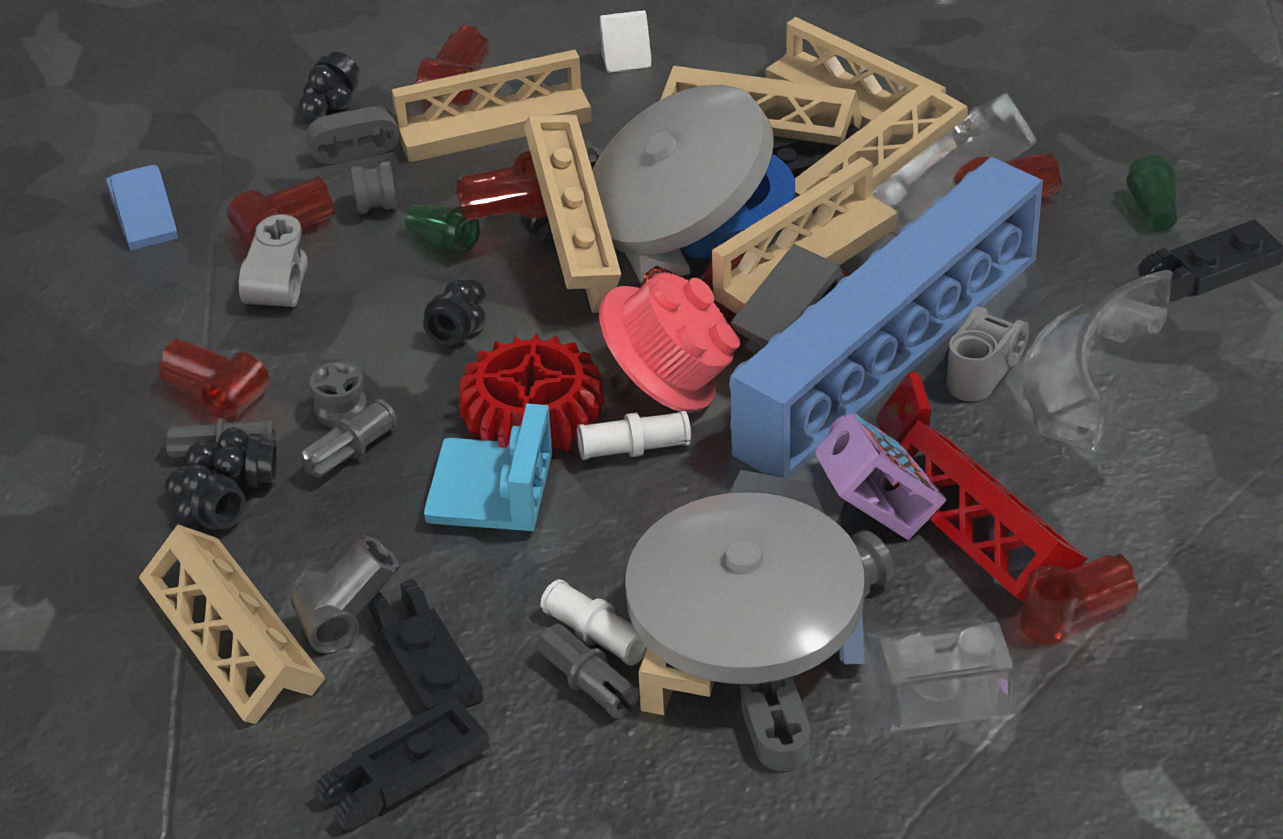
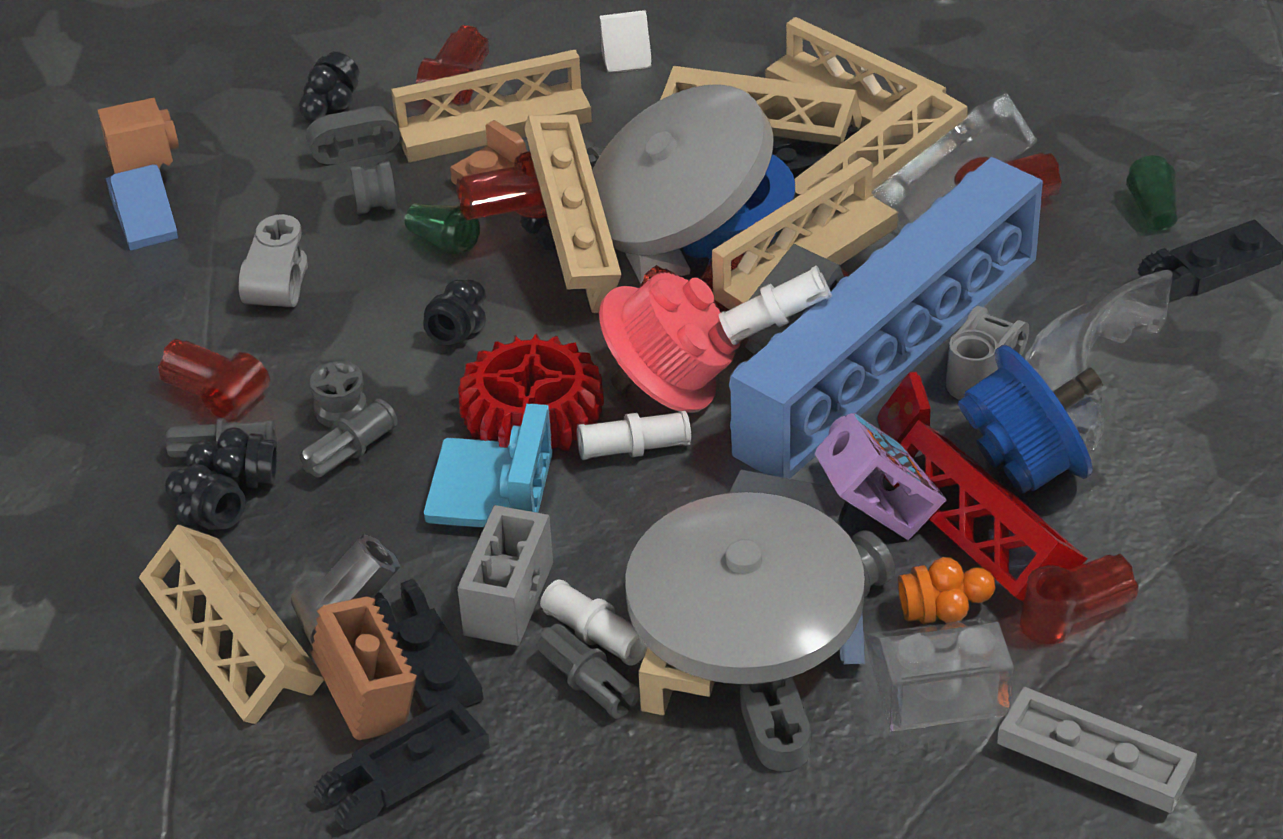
(138, 135): none -> nougat brick
(306, 202): clear red piece -> none
(363, 667): none -> nougat brick
(500, 152): none -> nougat bracket
(505, 575): none -> light grey brick
(774, 305): none -> white pin
(943, 591): none -> orange piece
(1028, 422): none -> blue piece
(1097, 749): none -> light grey plate

